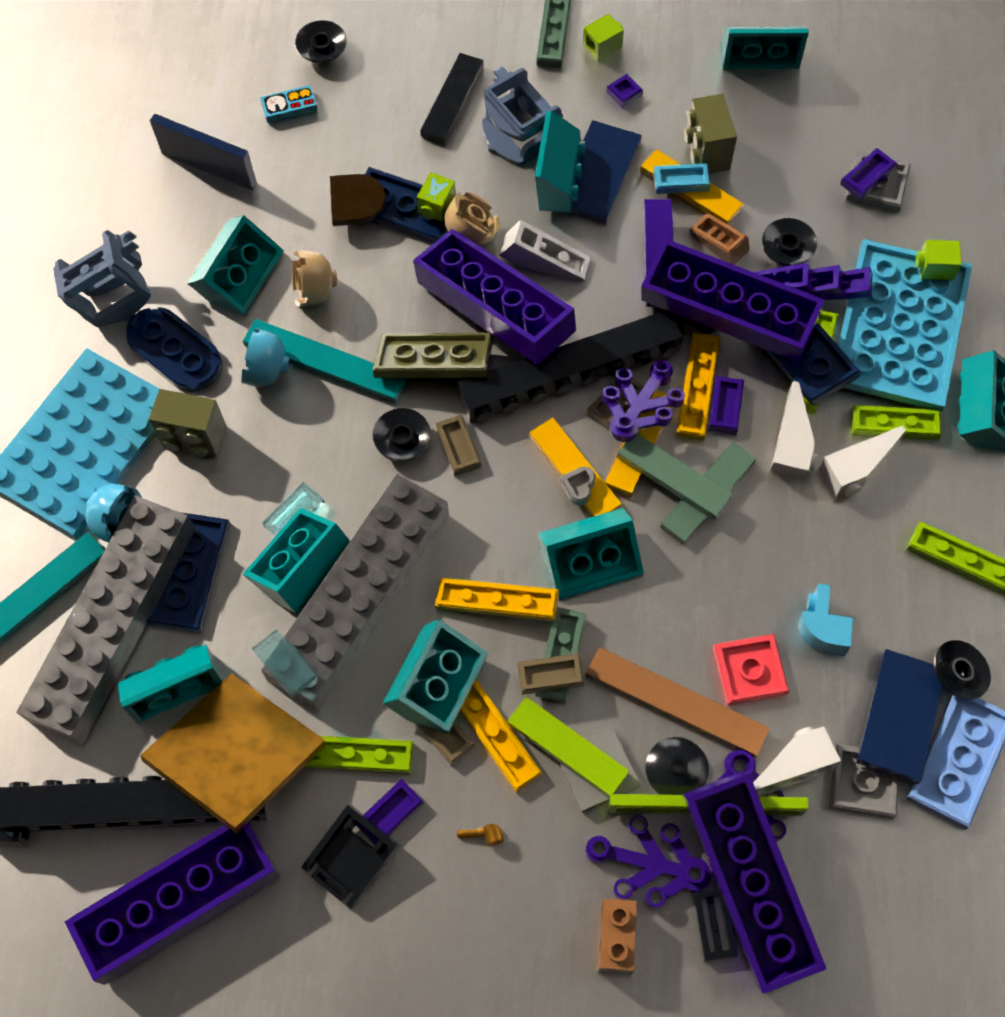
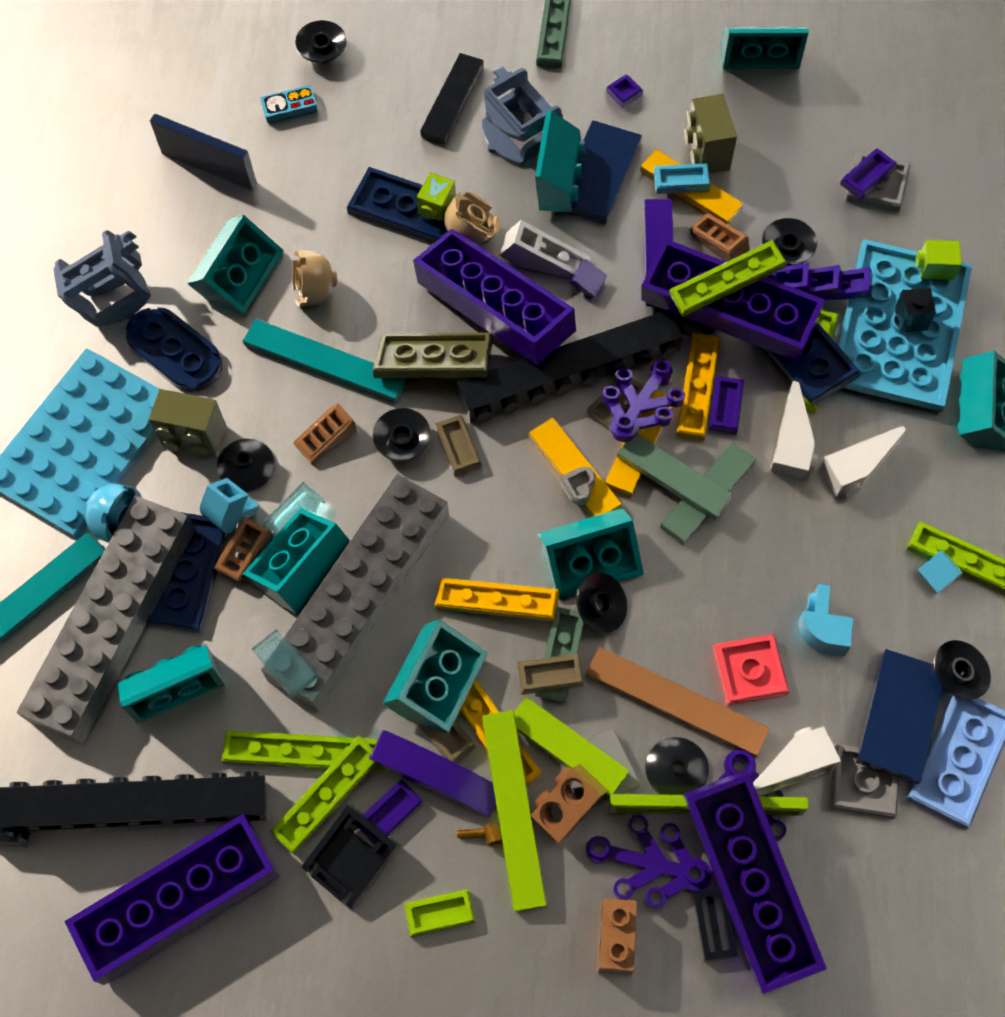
(227, 505): none -> medium azure brick
(233, 752): pearl gold tile -> none
(246, 526): none -> medium nougat slope
(251, 474): none -> black dish
(264, 359): medium azure cylinder -> none
(319, 427): none -> medium nougat slope
(324, 795): none -> lime tile
(355, 199): dark brown tile -> none
(434, 772): none -> dark purple slope
(439, 913): none -> lime tile
(514, 811): none -> lime tile
(572, 806): none -> medium nougat brick
(588, 278): none -> tile
(603, 37): lime brick -> none
(610, 601): none -> black dish
(727, 278): none -> lime tile
(879, 419): lime tile -> none
(915, 310): none -> black brick
(940, 571): none -> medium azure tile

